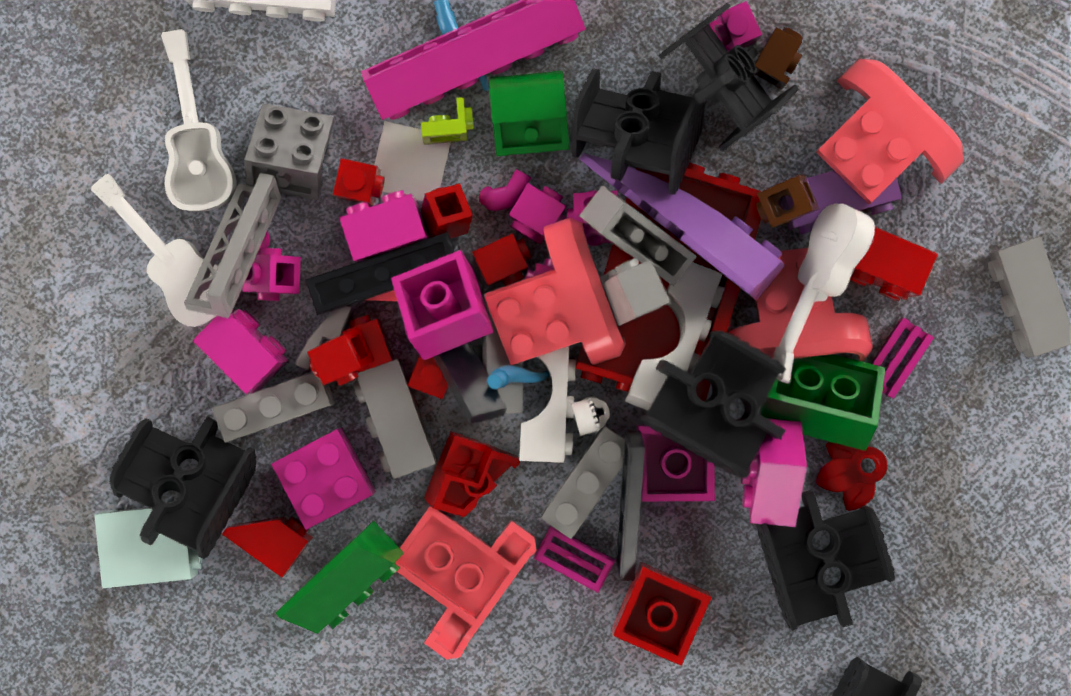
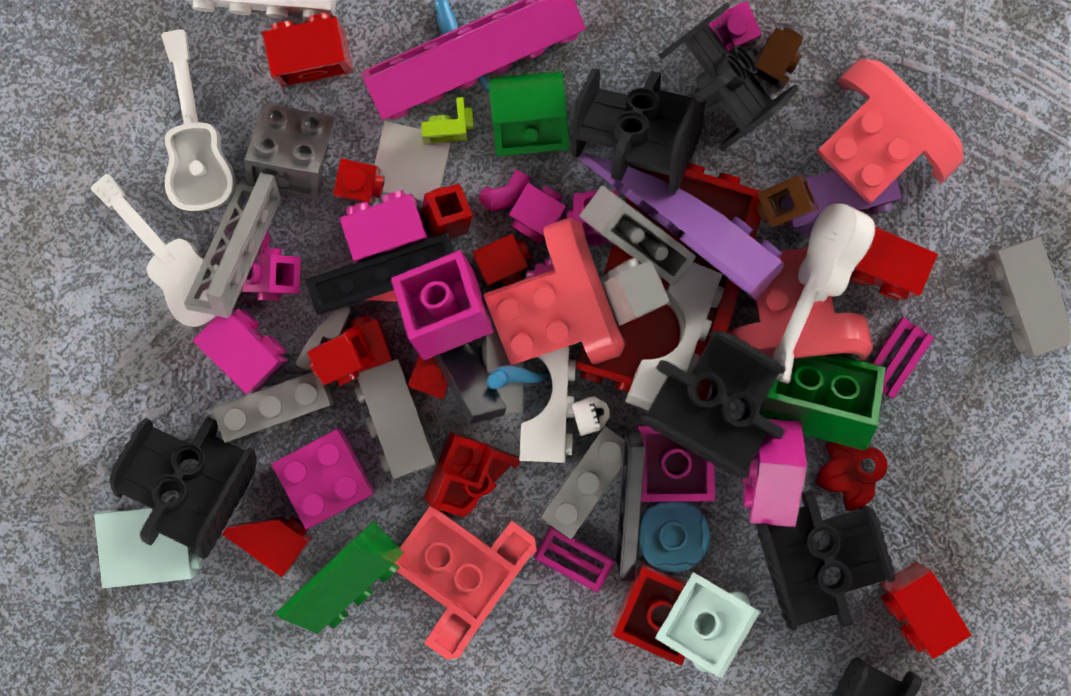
(307, 50): none -> red brick
(673, 535): none -> medium azure tile
(708, 625): none -> light aqua tile
(925, 610): none -> red brick

